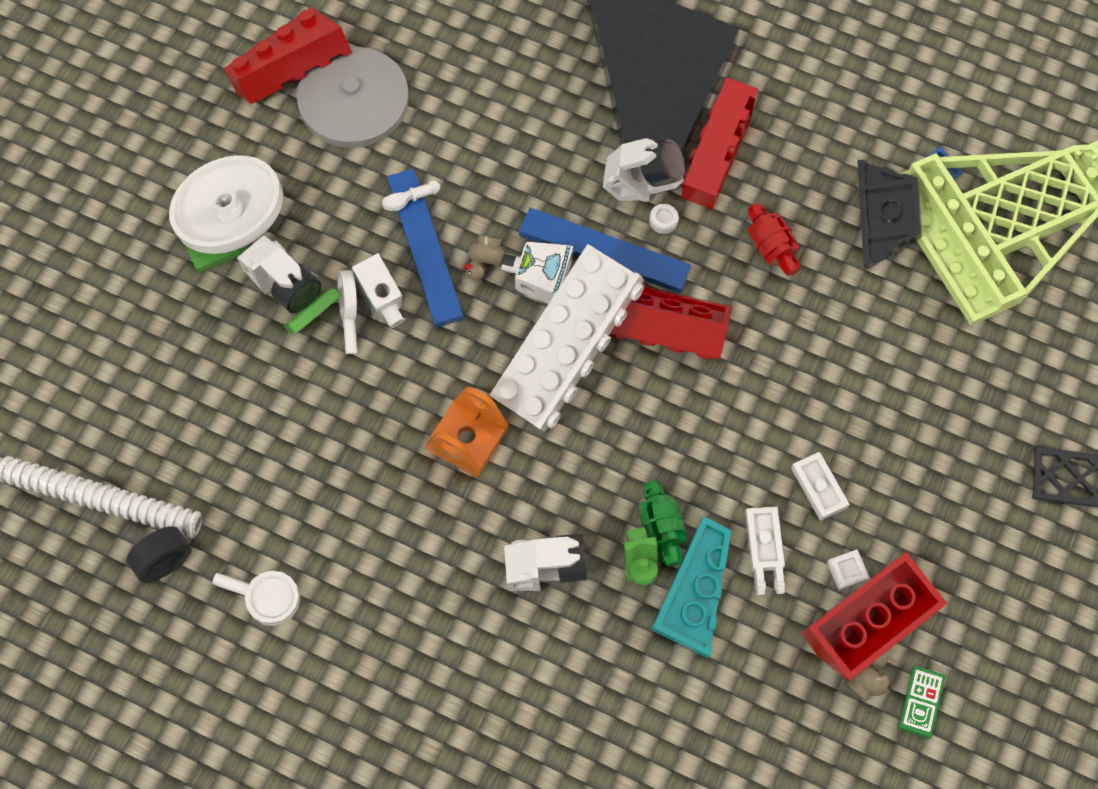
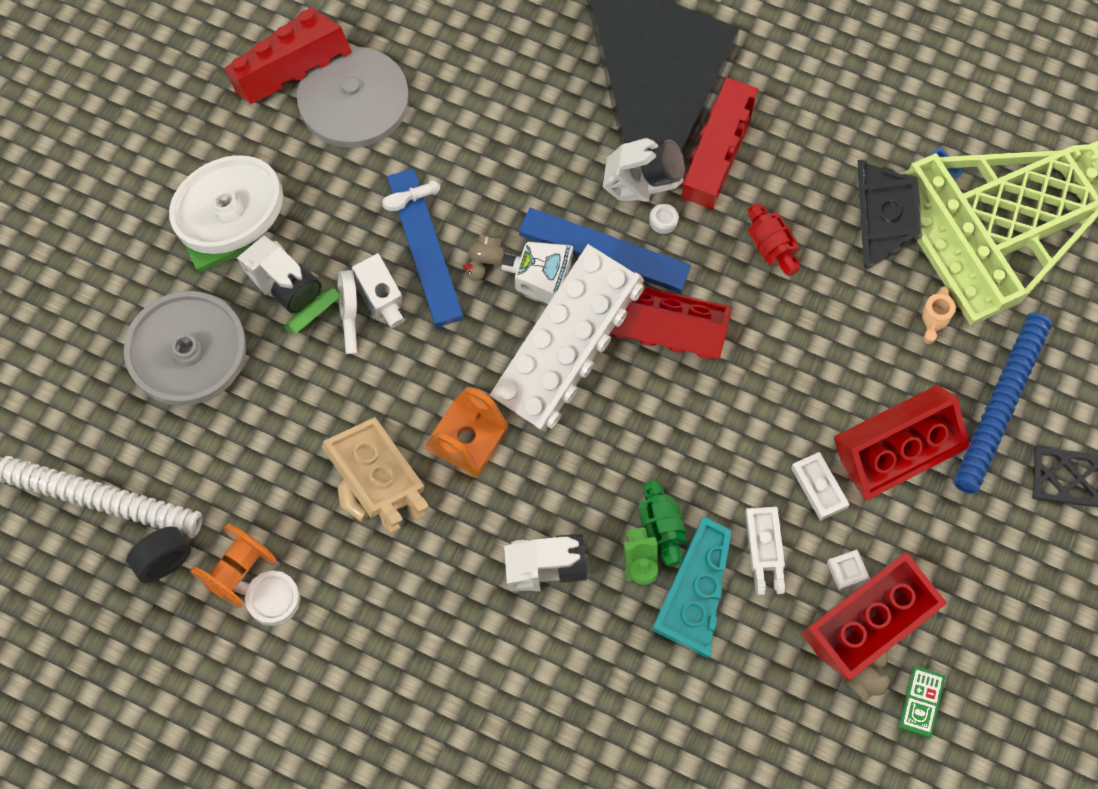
(185, 348): none -> light grey dish
(233, 565): none -> orange hose
(349, 502): none -> tan arm
(377, 473): none -> tan tile
(903, 441): none -> red slope
(937, 313): none -> light nougat piece
(1002, 403): none -> blue piece

